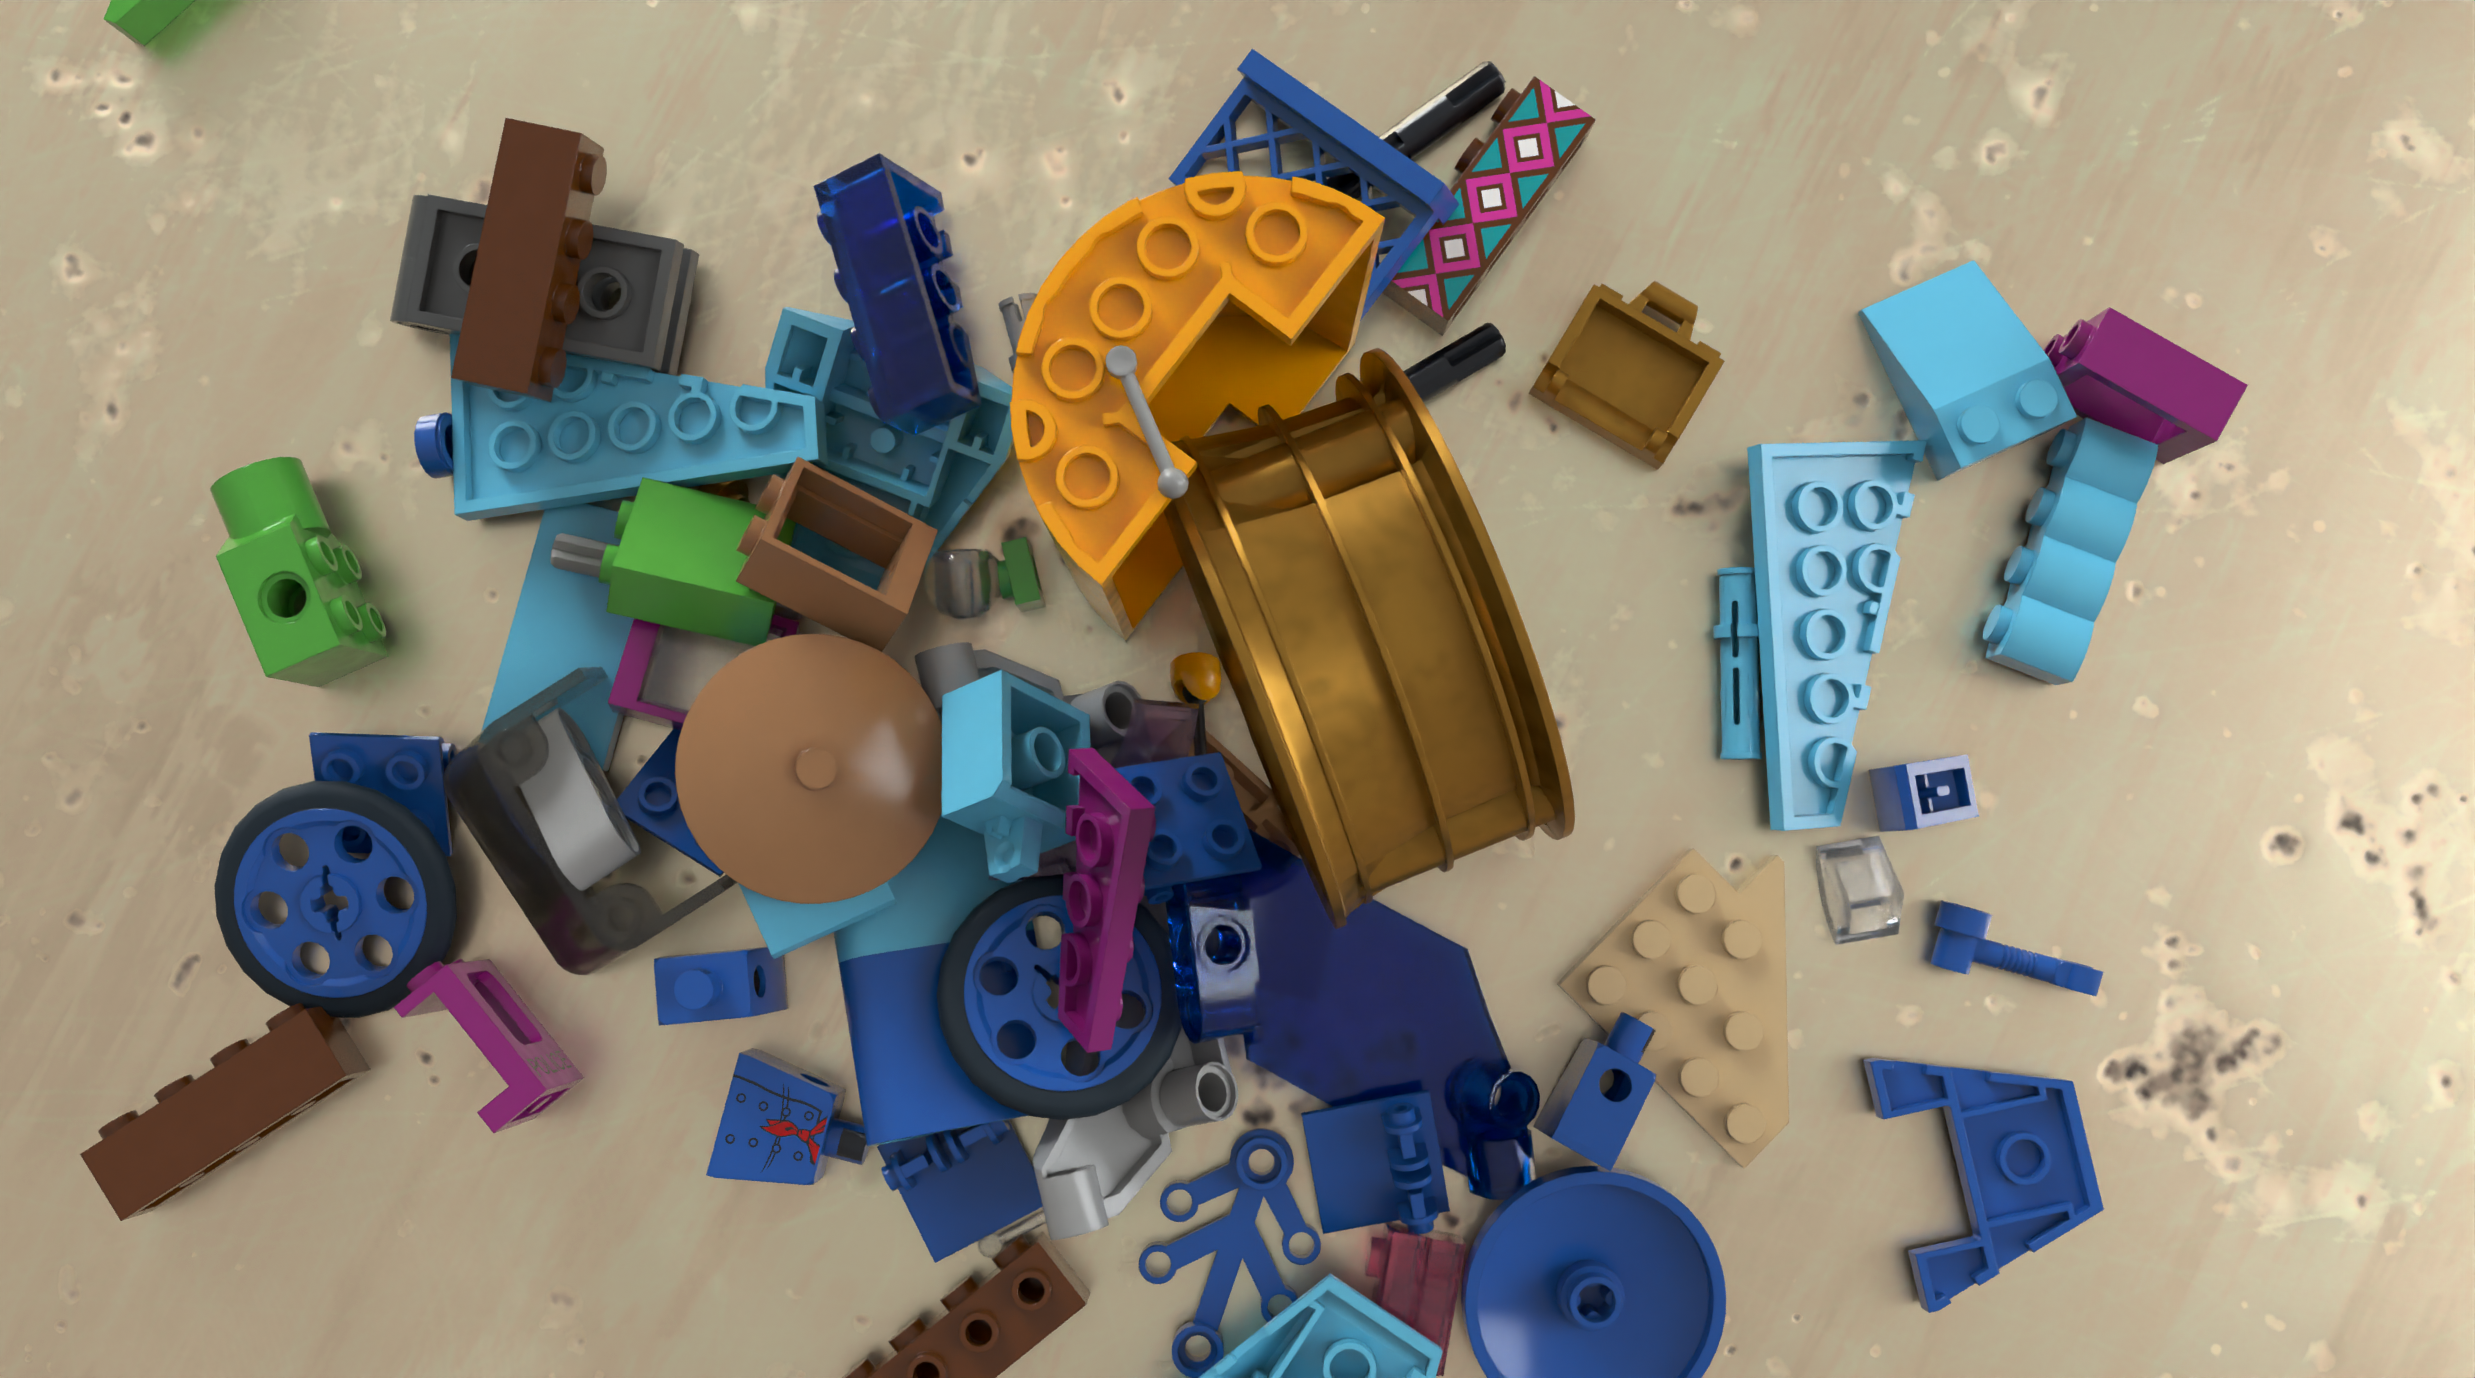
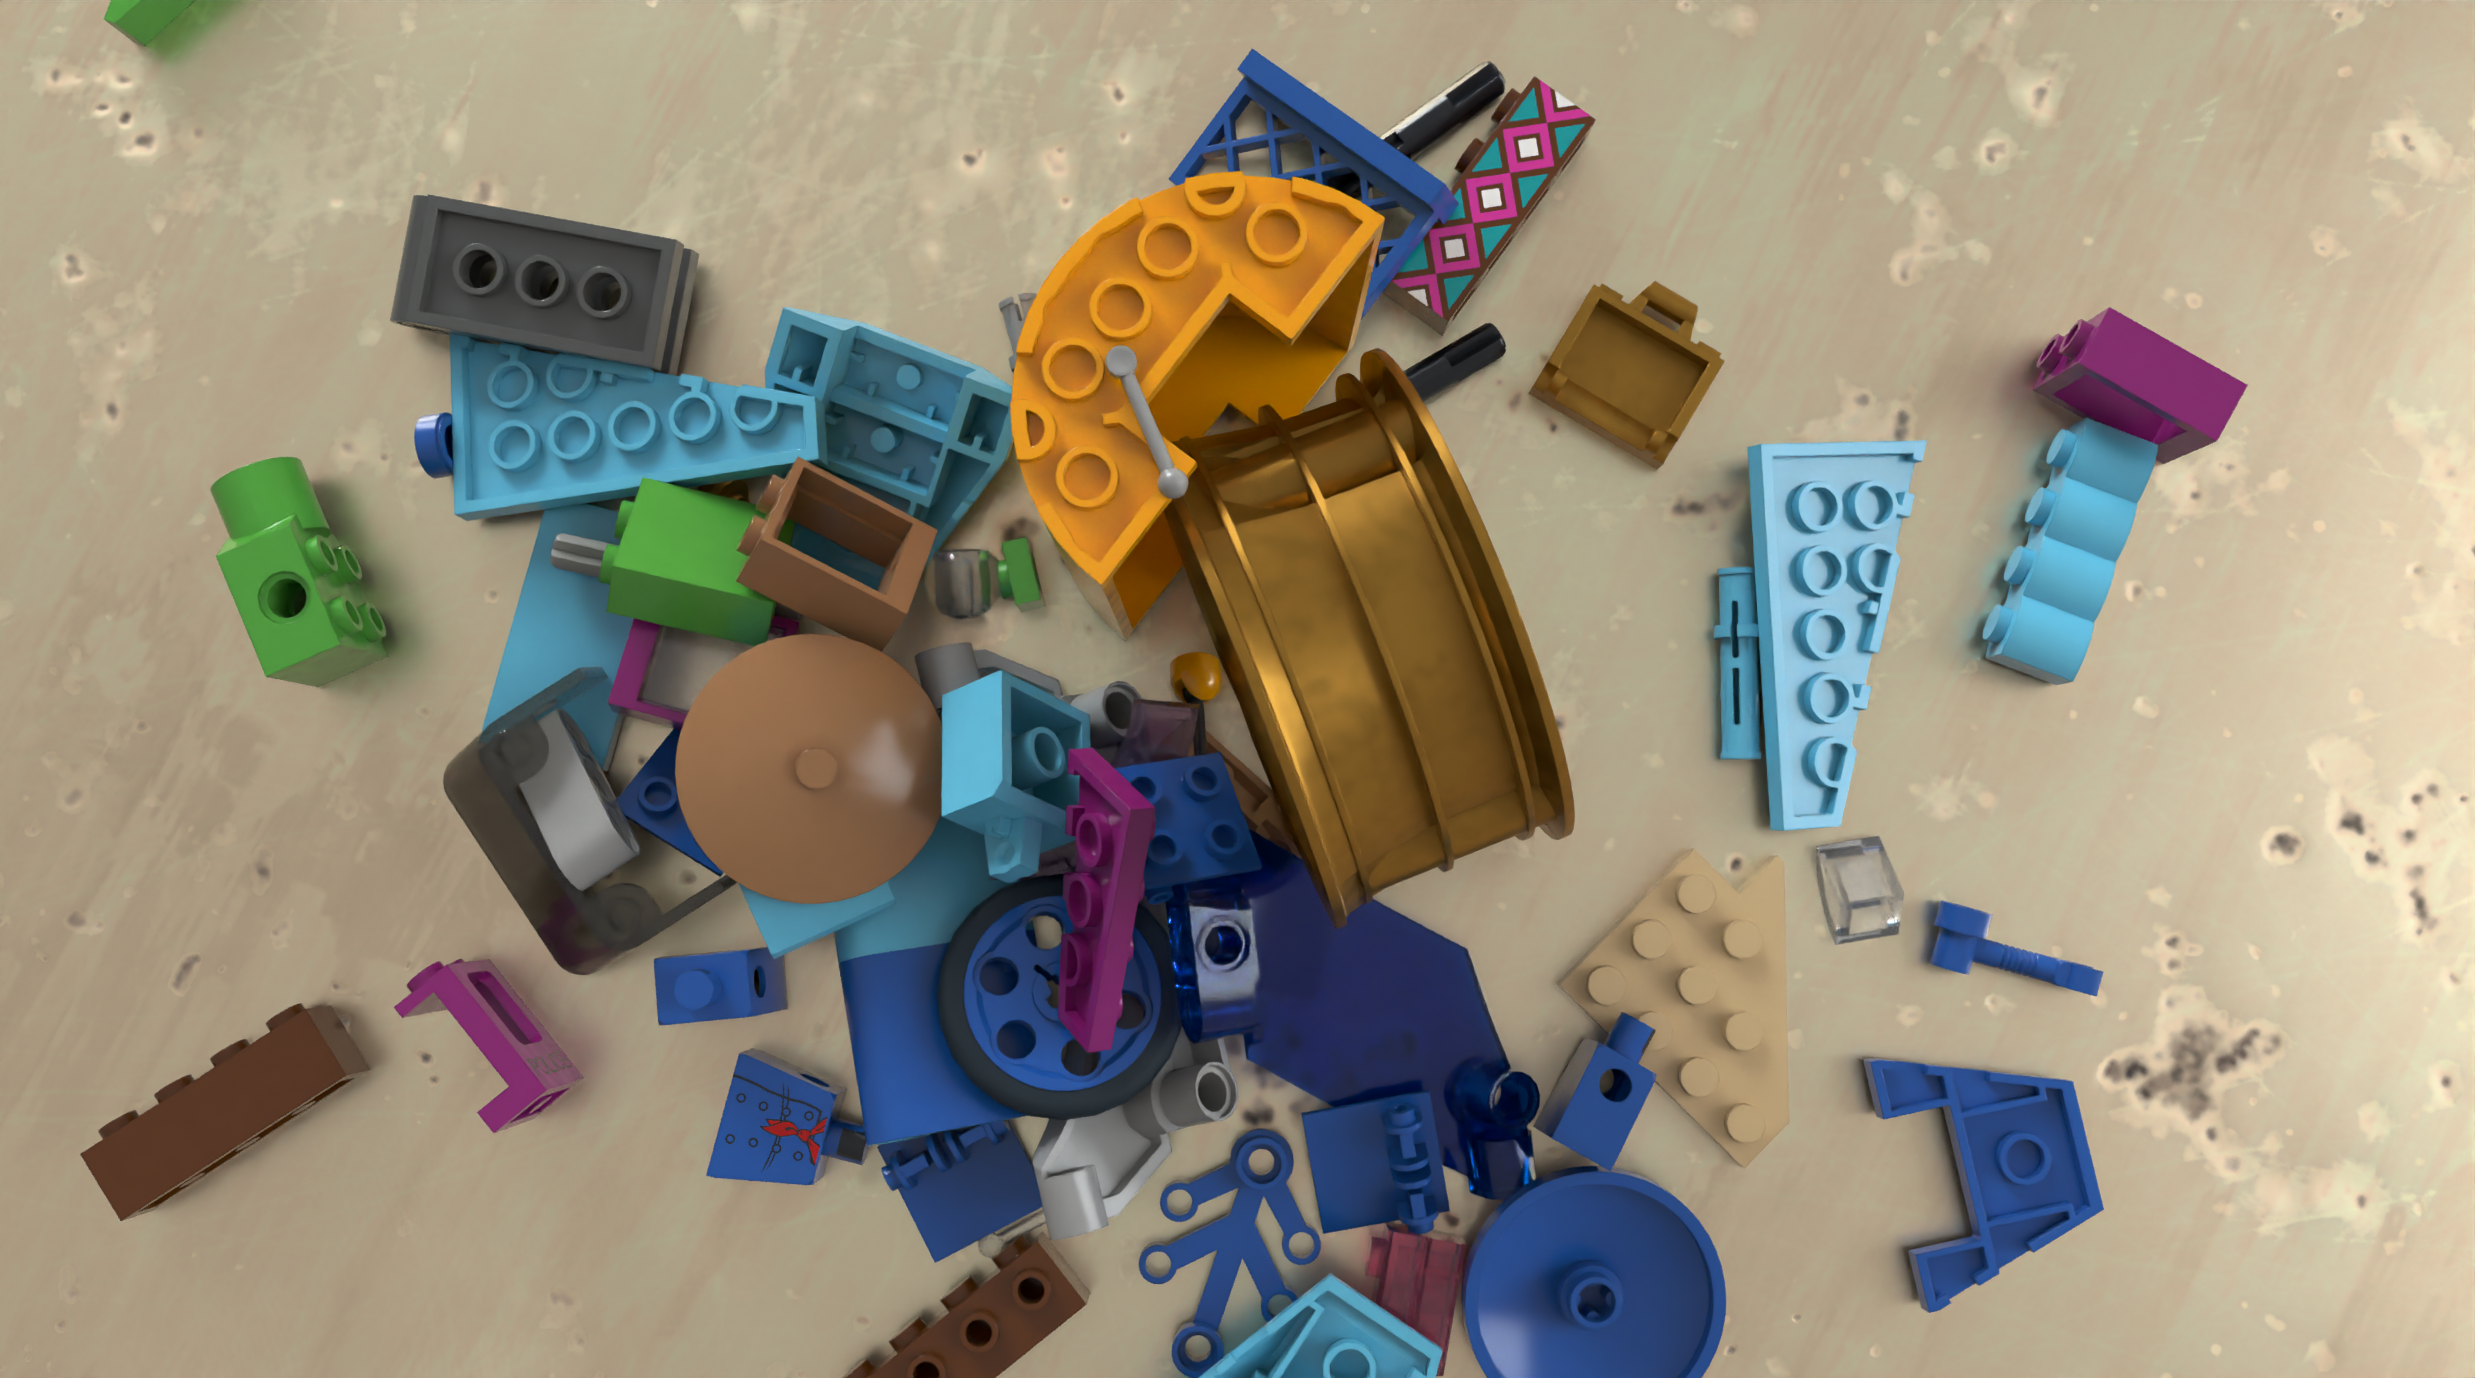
(396, 765): blue hinge -> none
(399, 849): blue wedge -> none
(529, 260): reddish brown brick -> none
(899, 293): clear blue wedge -> none
(1923, 793): blue slope -> none
(1965, 369): medium azure slope -> none

